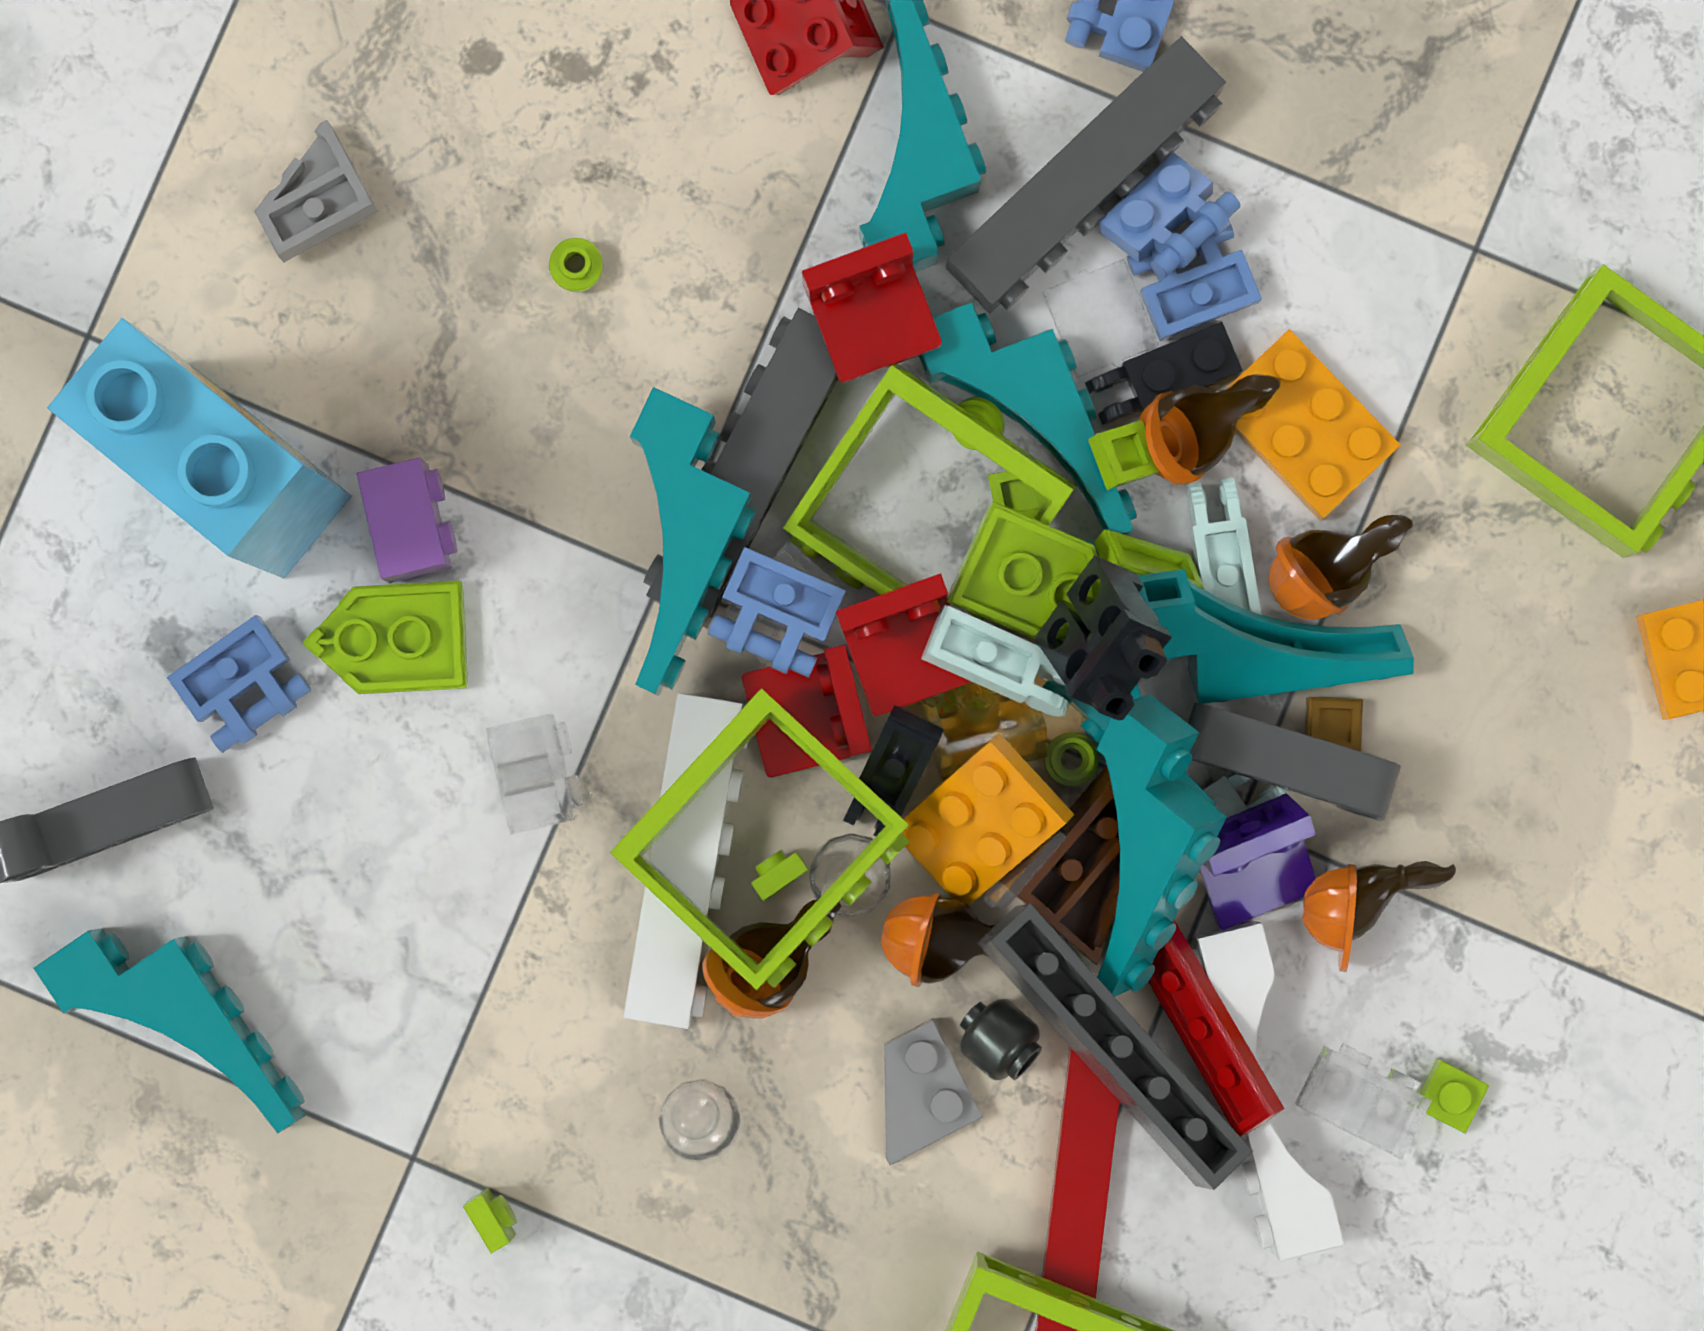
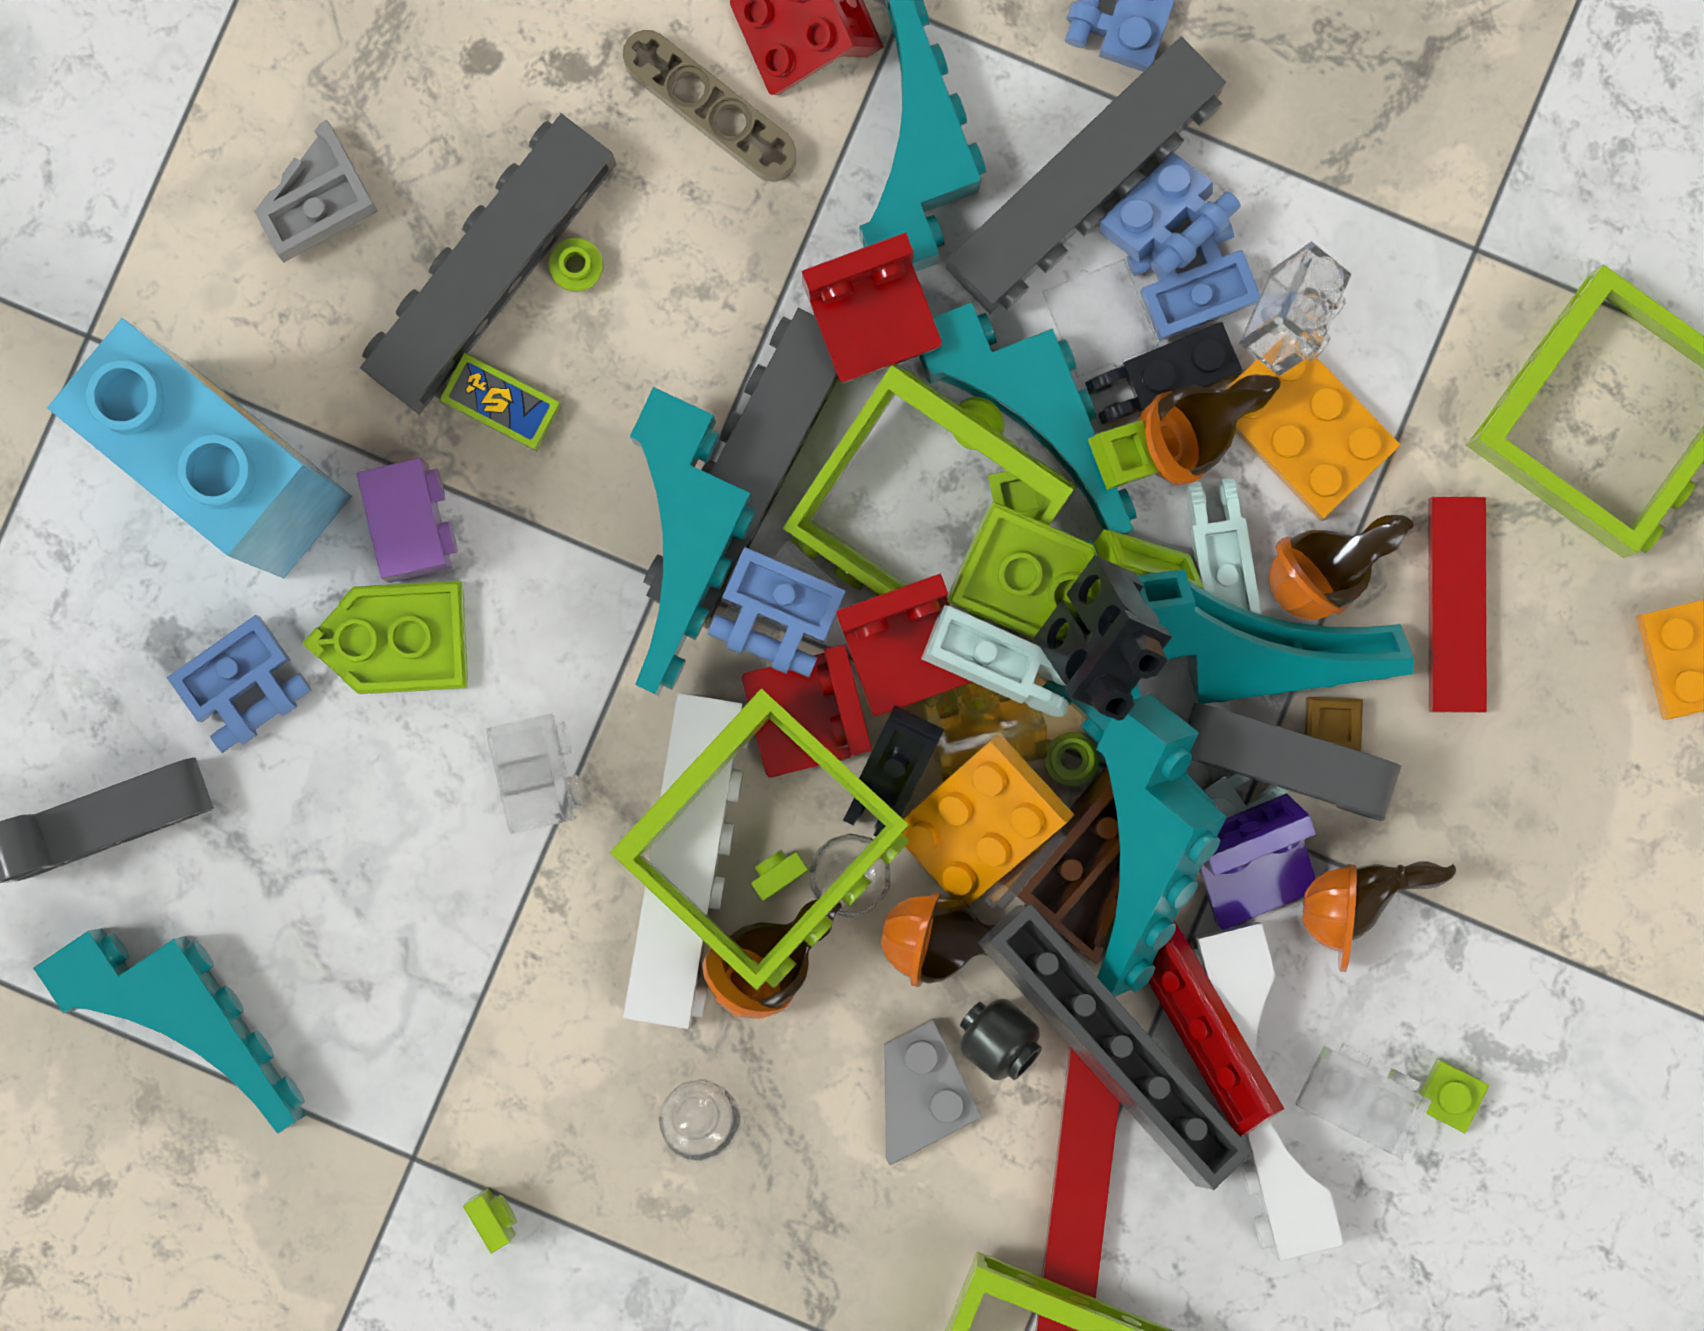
(488, 263): none -> dark grey brick
(500, 402): none -> tile
(714, 100): none -> dark tan beam
(1296, 309): none -> clear brick
(1457, 604): none -> red tile

